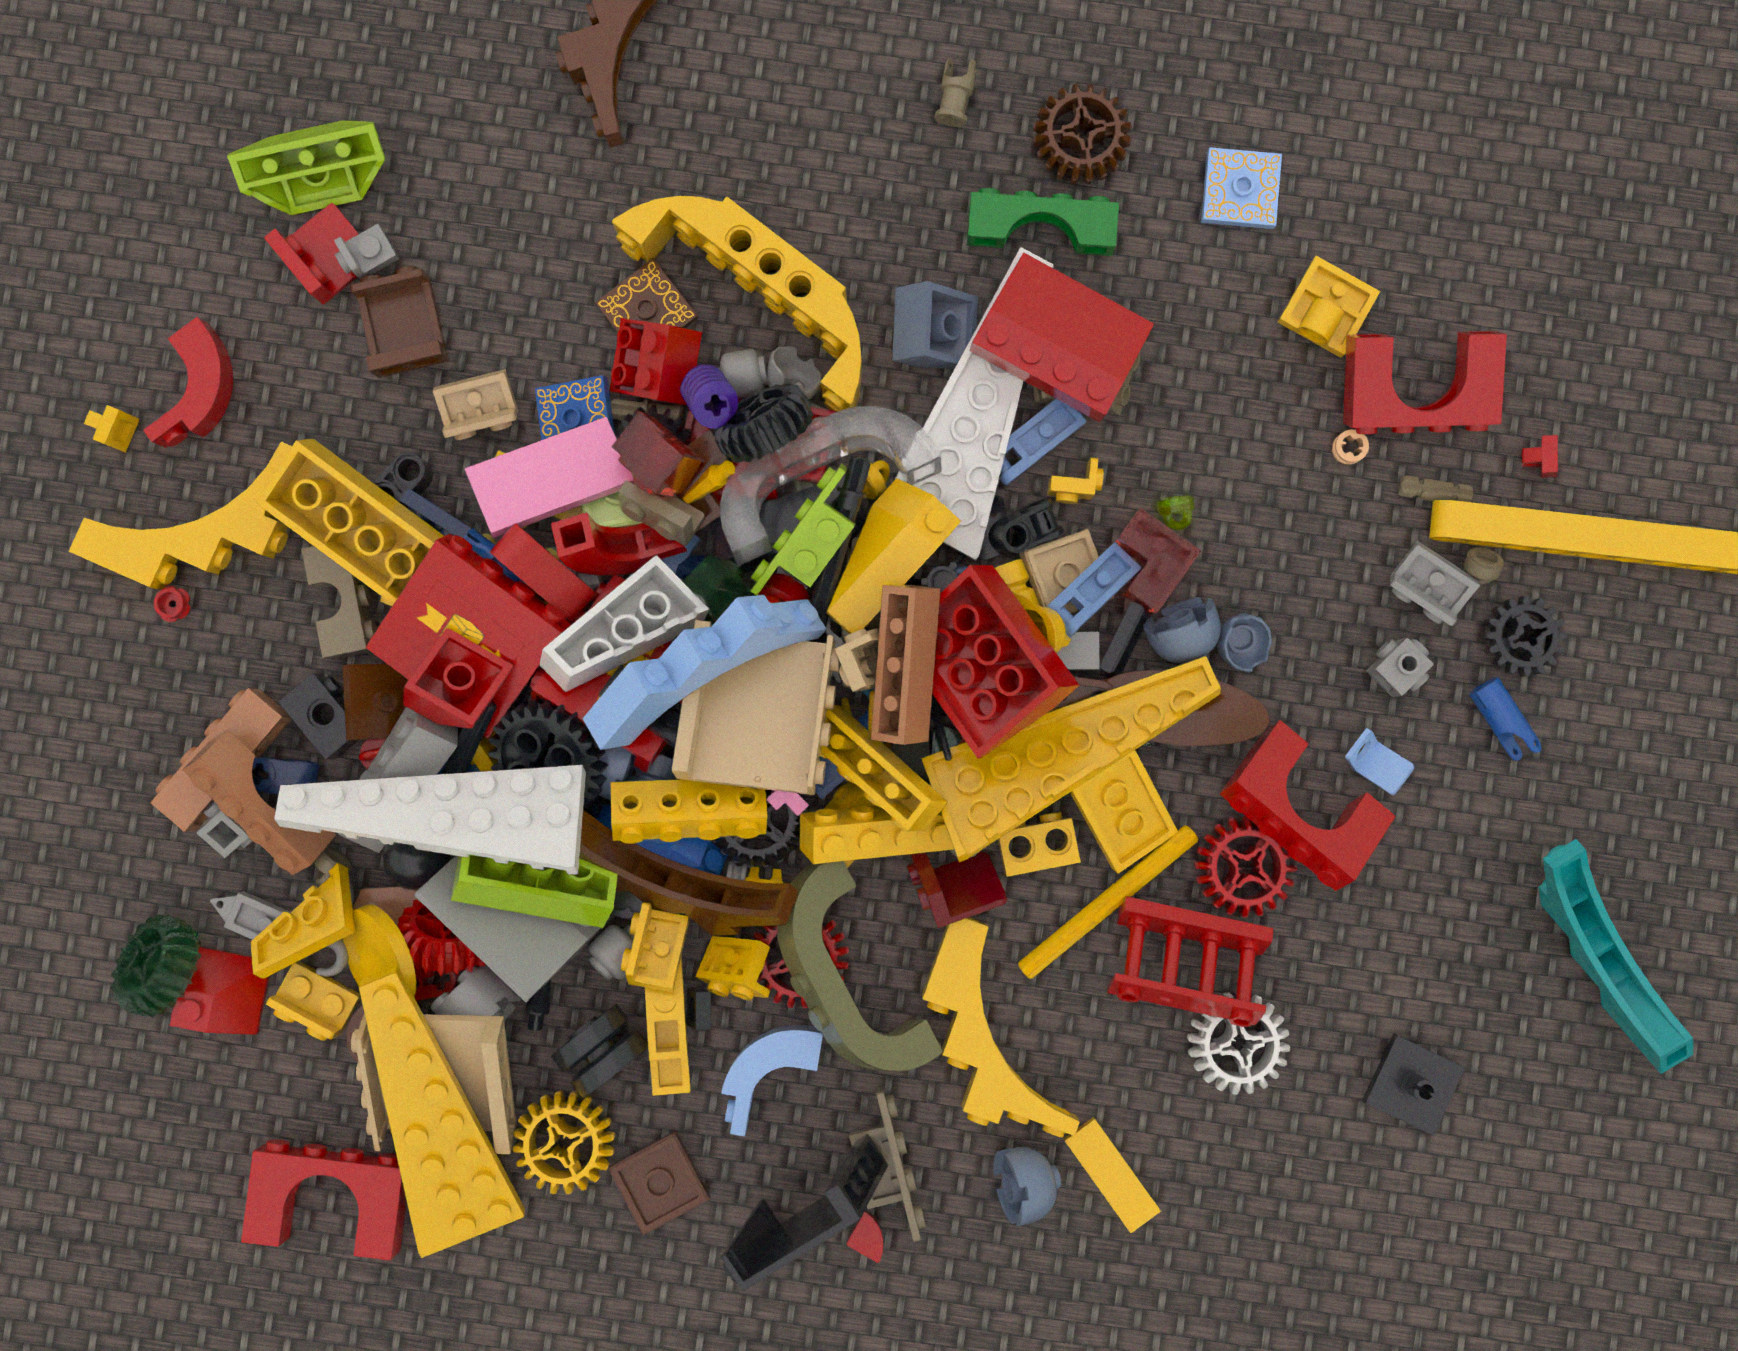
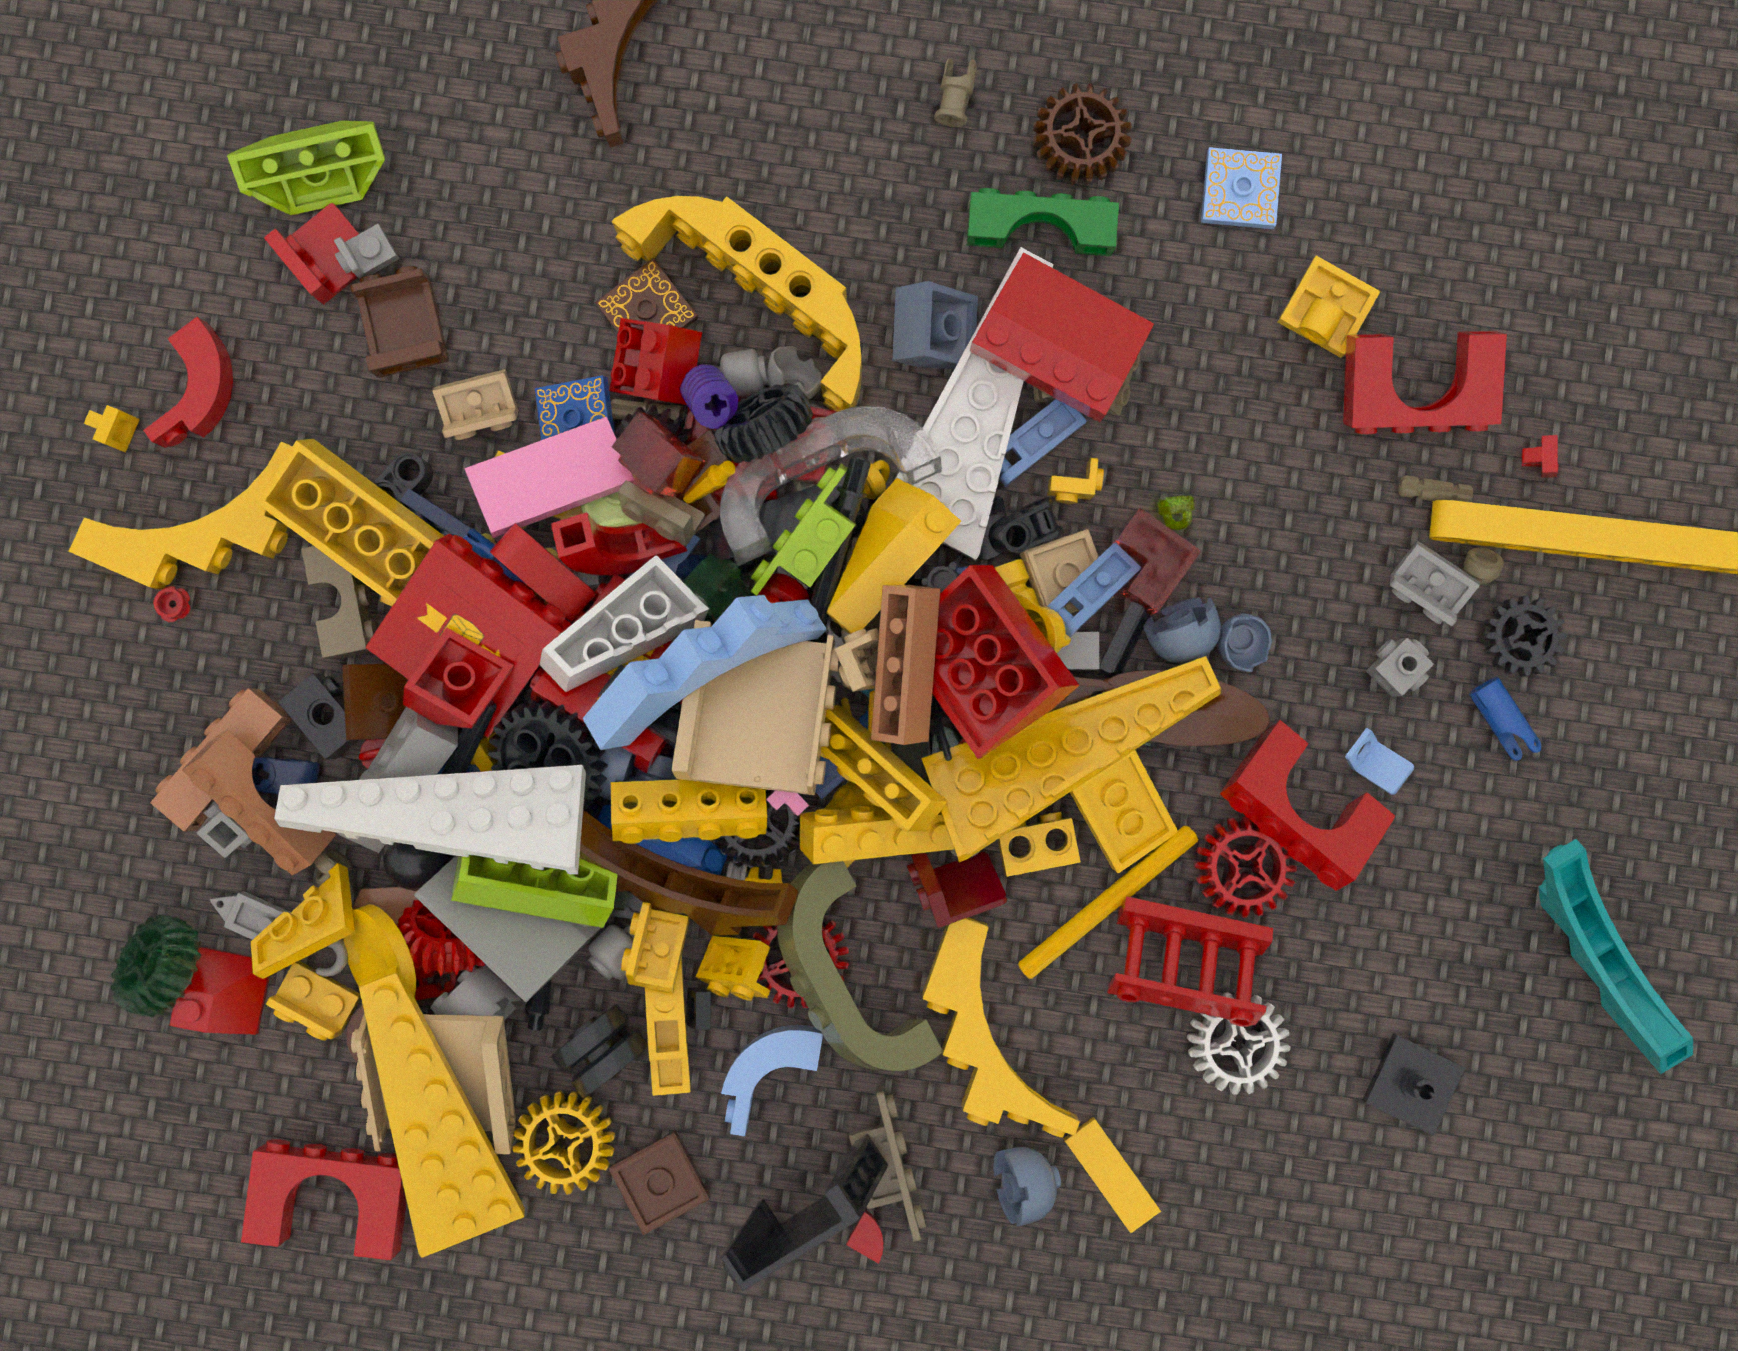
(1349, 458): light nougat bush -> none

